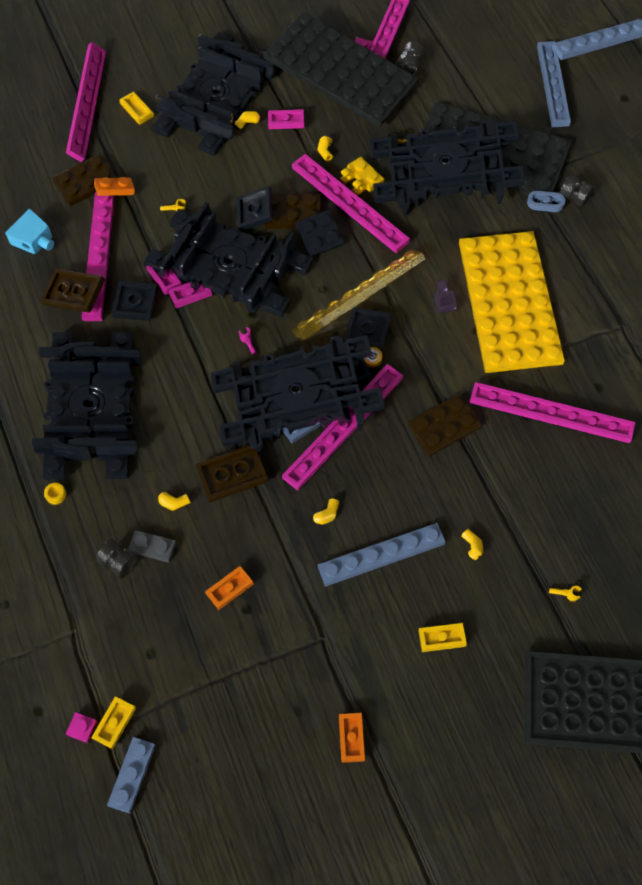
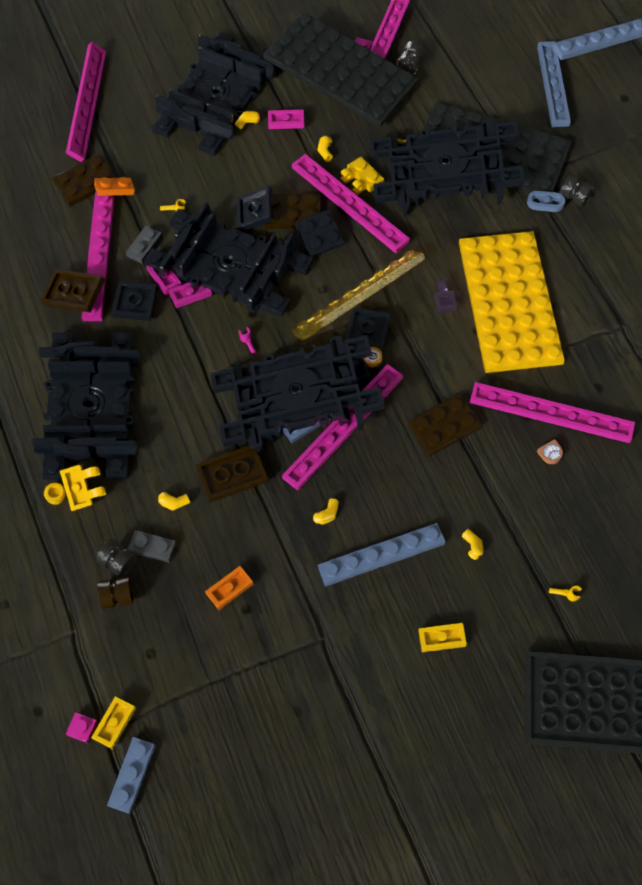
(30, 233): medium azure torso -> none
(77, 488): none -> yellow plate
(115, 592): none -> dark brown wheel
(136, 108): yellow tile -> none
(143, 244): none -> dark grey plate
(351, 737): orange plate -> none
(550, 452): none -> tile

